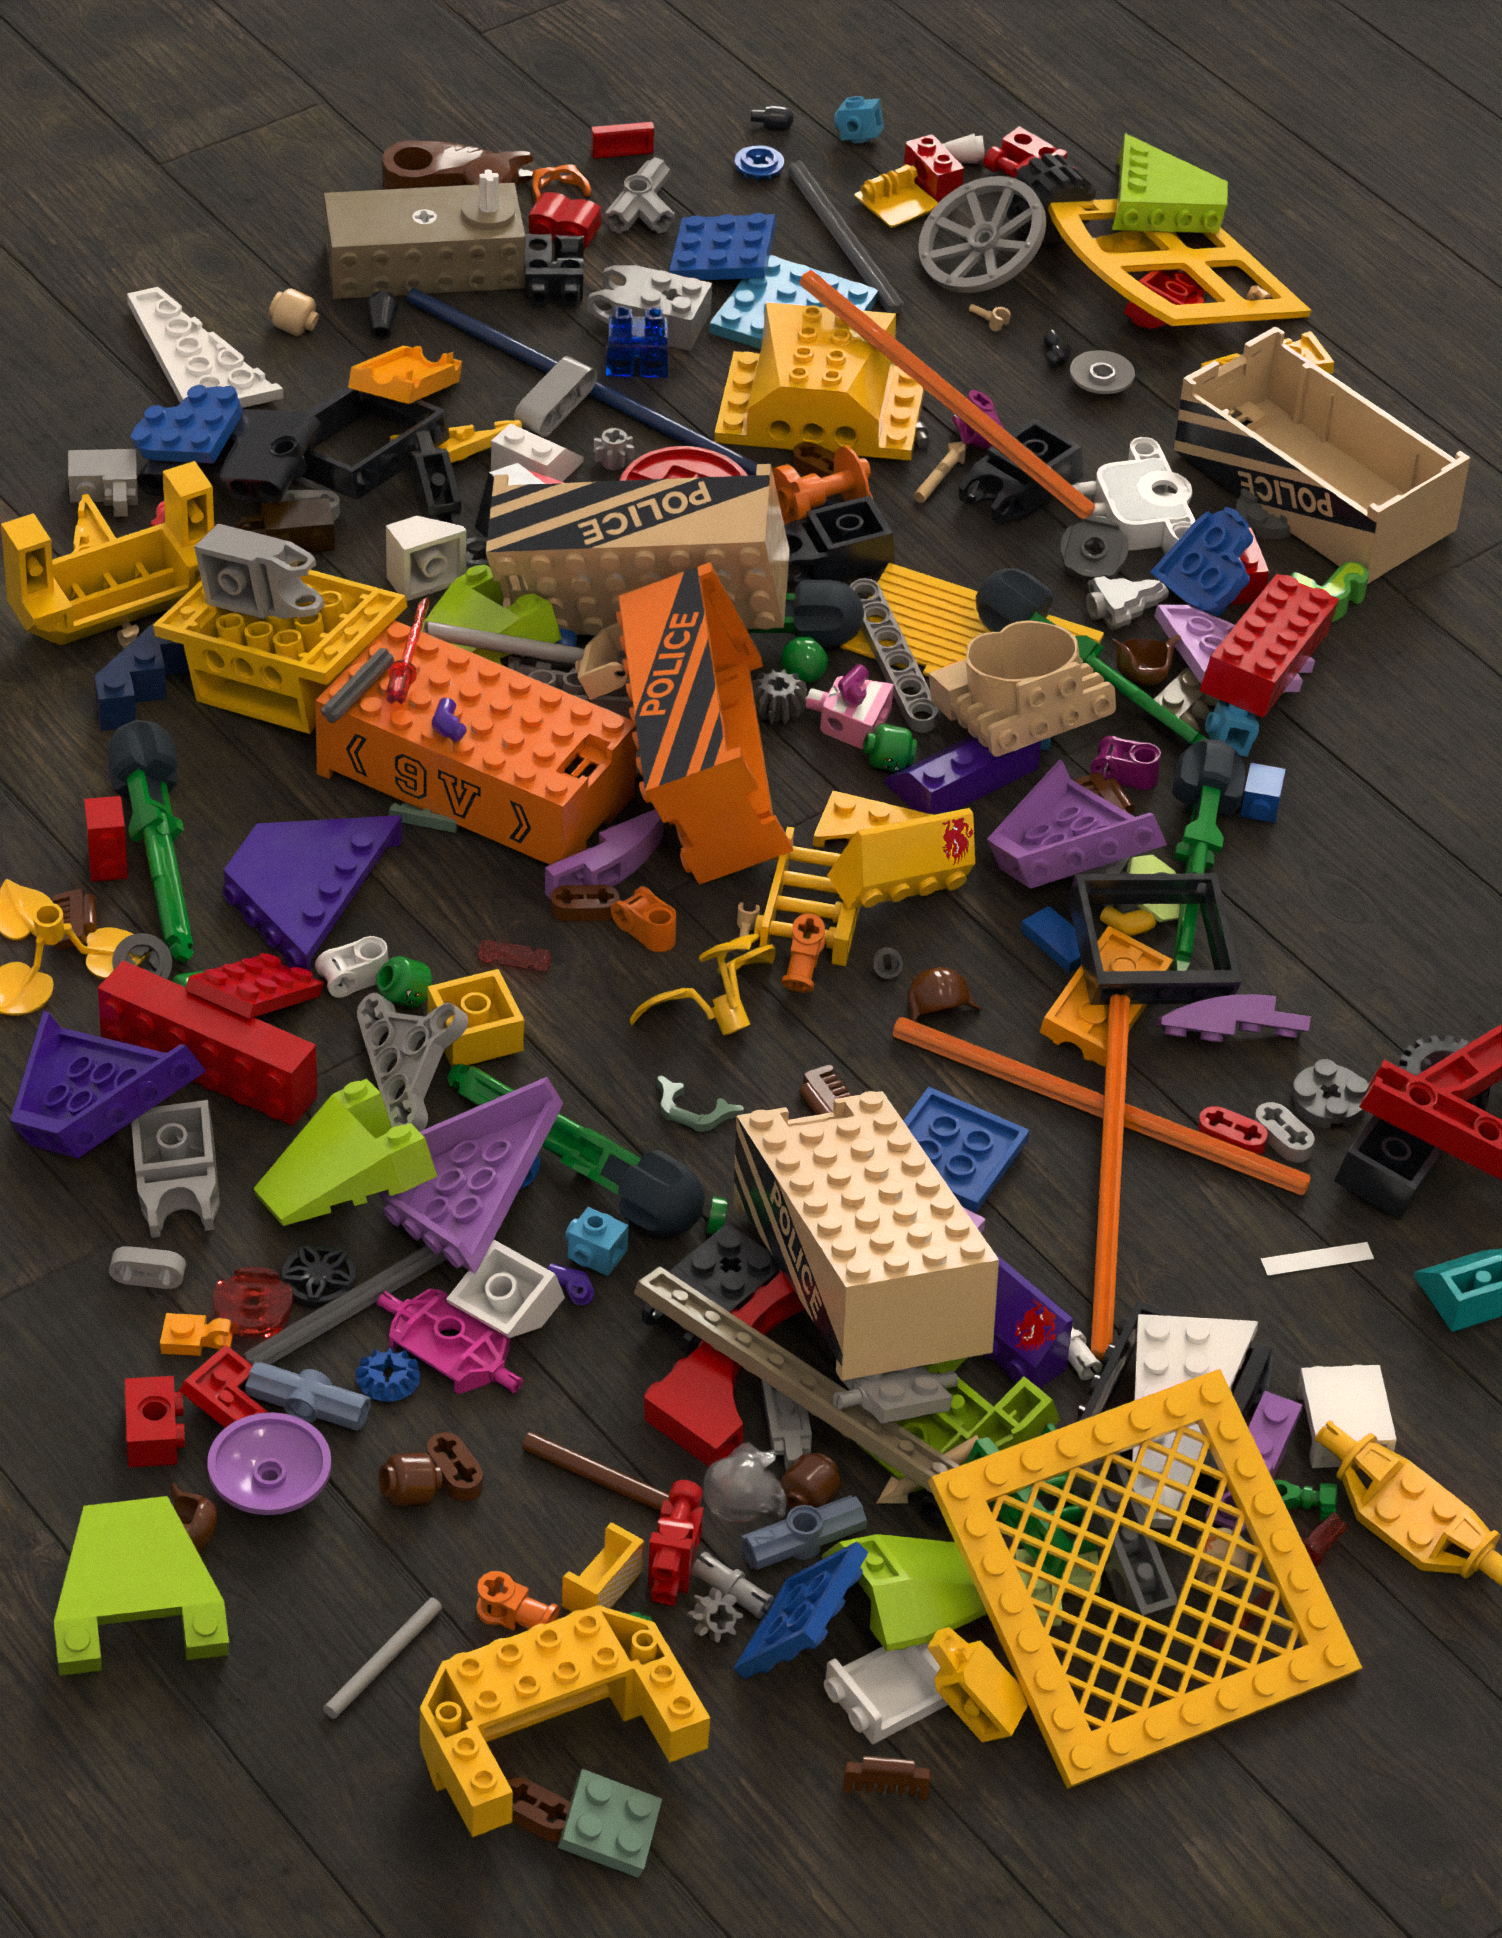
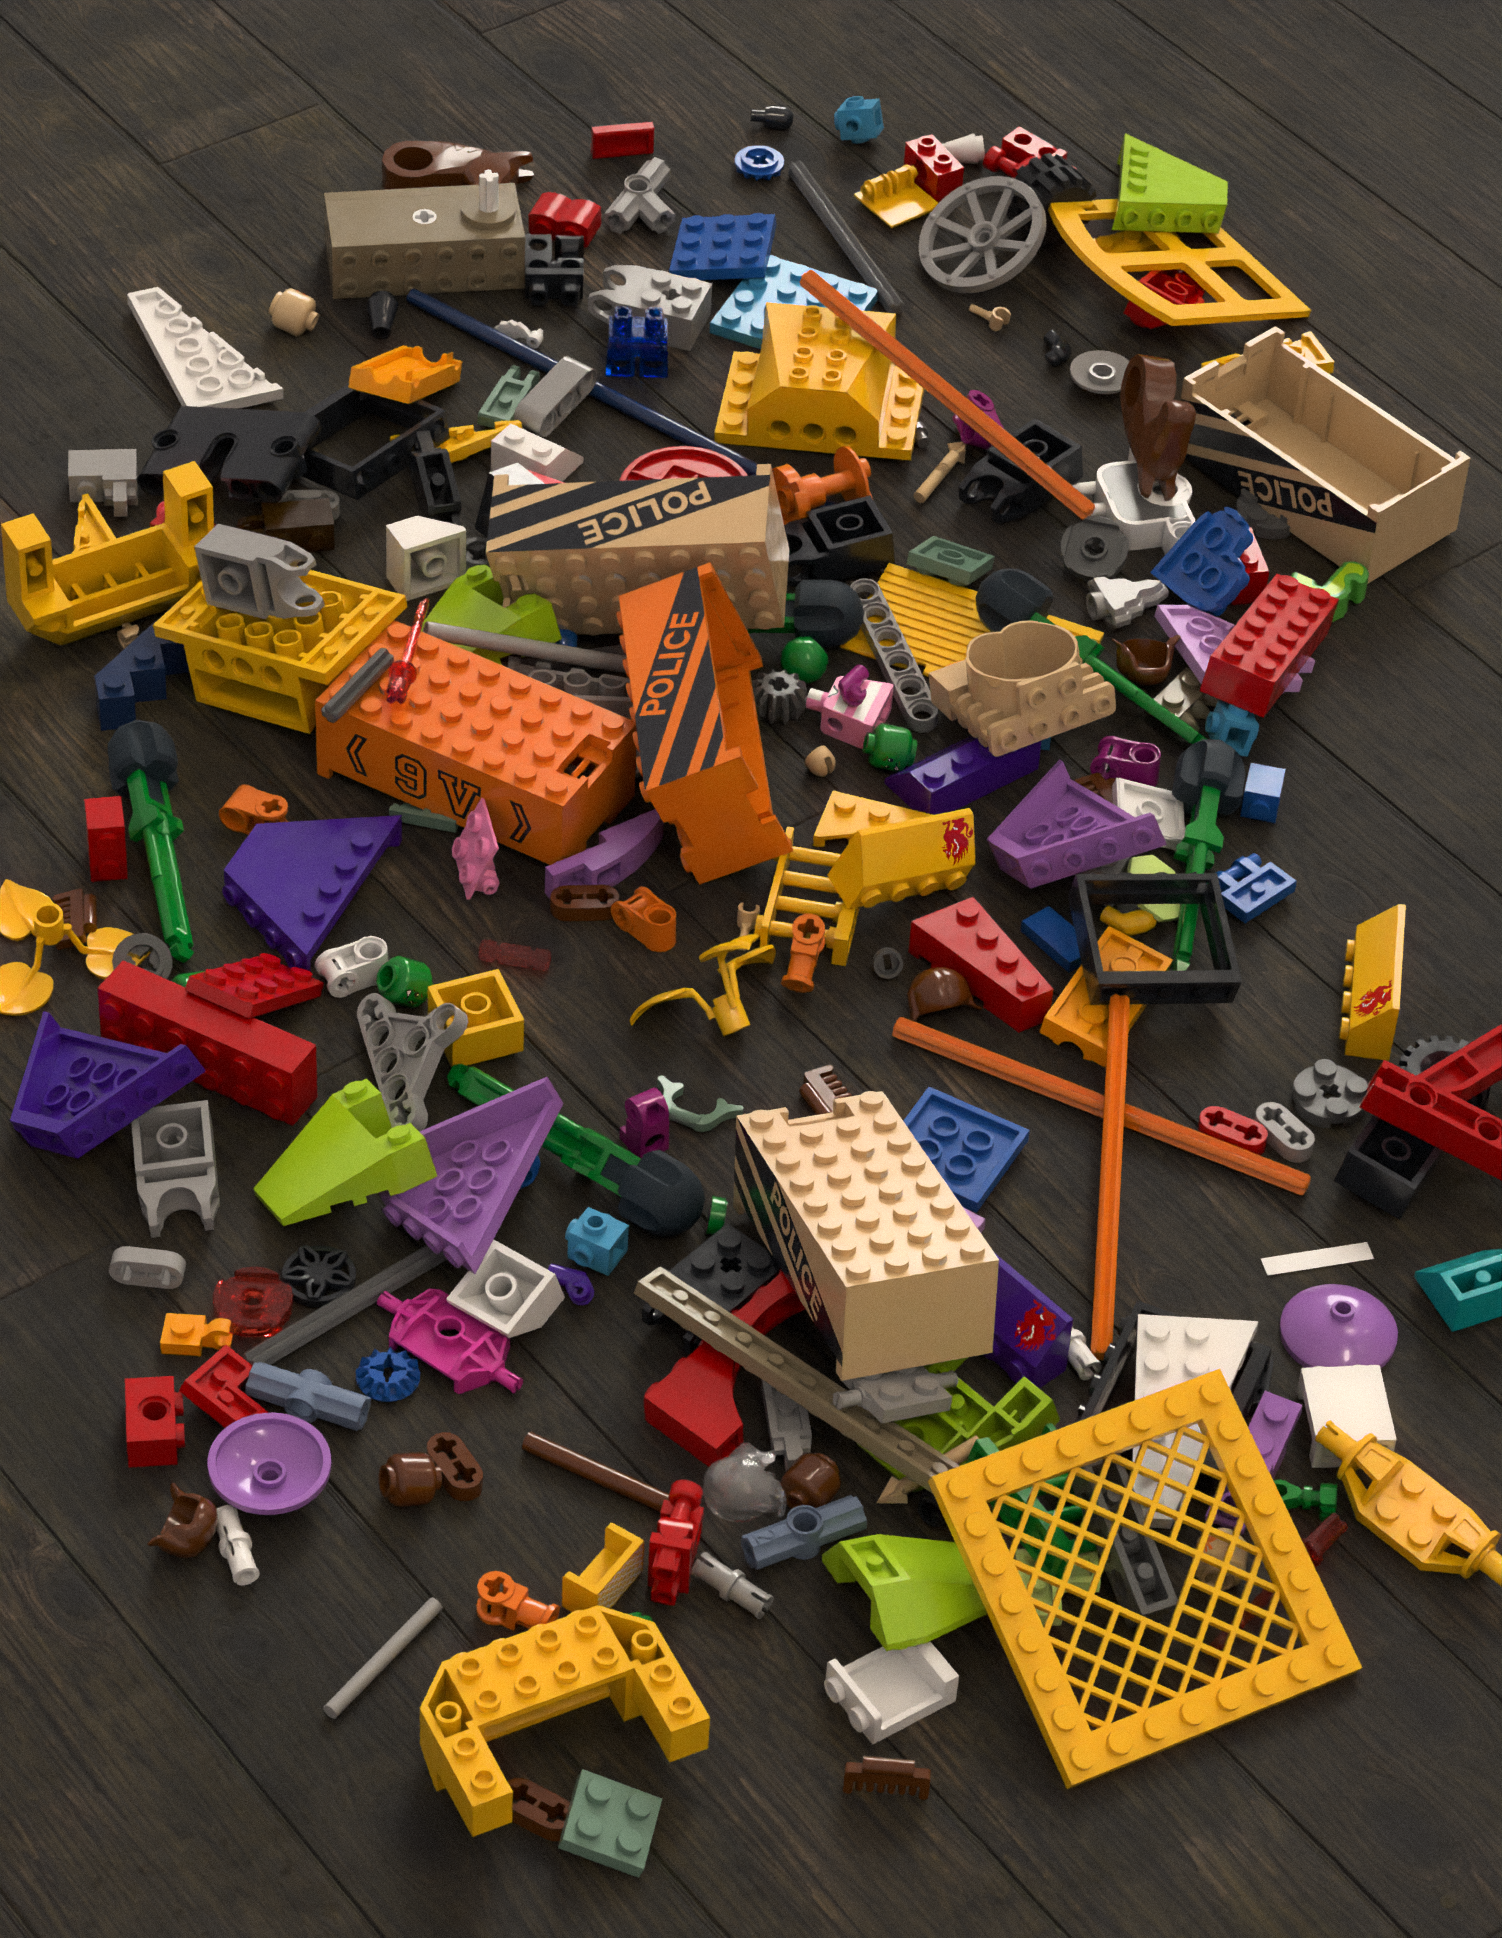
(133, 1566): lime wedge -> none
(191, 430): blue plate -> none
(236, 1546): none -> white pin
(250, 807): none -> orange piece
(445, 721): dark purple arm -> none
(475, 853): none -> bright pink hinge
(506, 397): none -> sand green hinge
(518, 329): none -> white piece
(574, 178): orange cap -> none
(599, 663): tan piece -> none
(613, 449): light grey gear -> none
(645, 1119): none -> magenta leg
(710, 1605): light grey gear -> none
(802, 1611): blue plate -> none
(813, 458): reddish brown beam -> none
(820, 761): none -> tan hinge
(950, 560): none -> sand green plate
(977, 1686): yellow hinge -> none
(980, 951): none -> red wedge
(1143, 799): none -> white tile
(1155, 422): none -> reddish brown animal
(1219, 1016): medium lavender slope -> none
(1257, 293): tan hand -> none
(1257, 889): none -> blue plate
(1338, 1327): none -> medium lavender dish
(1373, 985): none -> yellow slope

